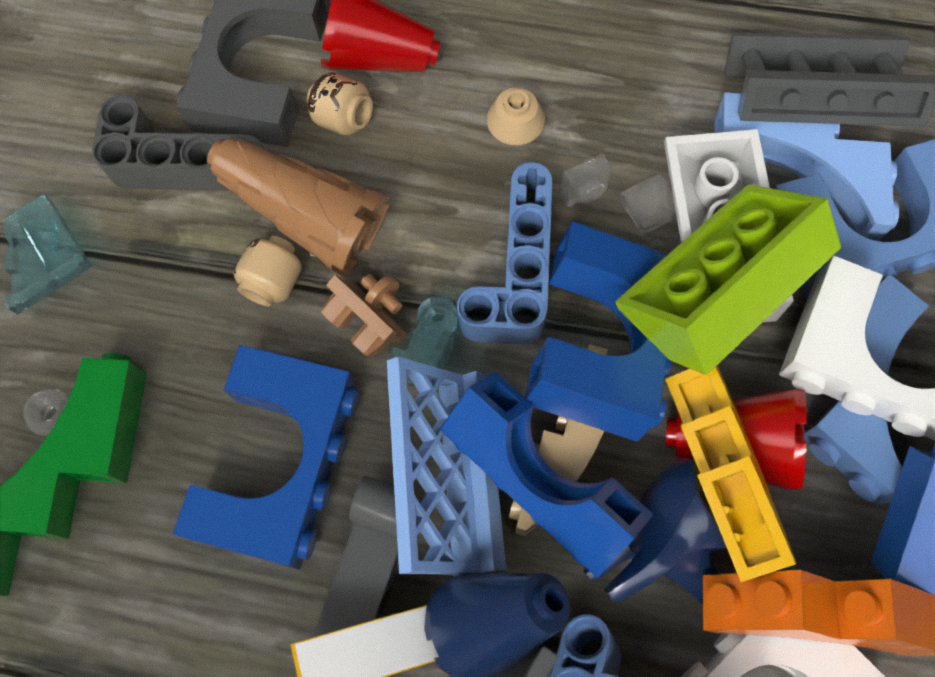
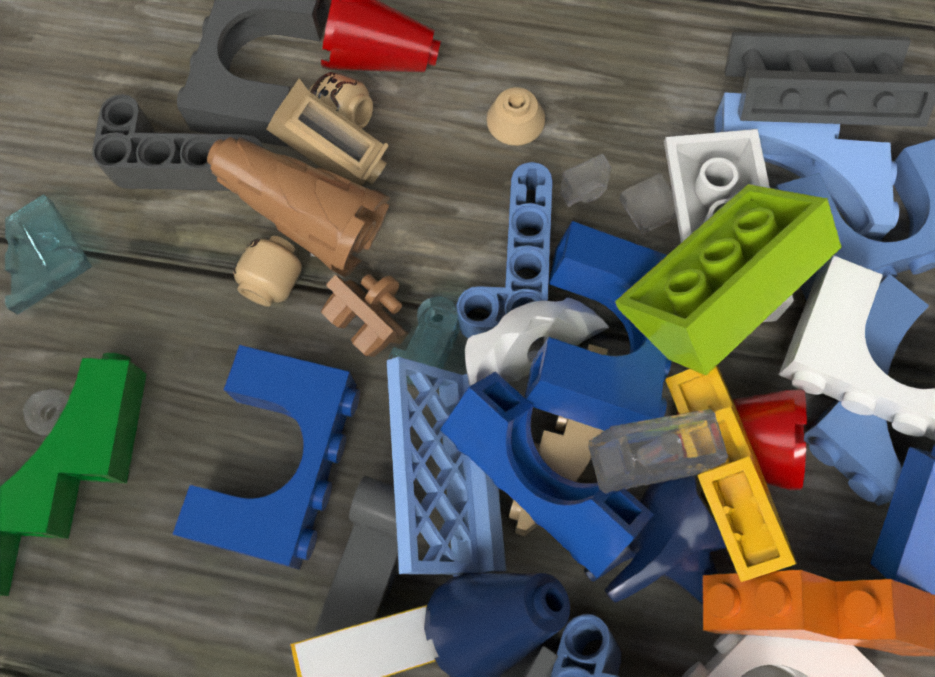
(327, 137): none -> tan window
(507, 344): none -> white piece
(657, 450): none -> clear brick

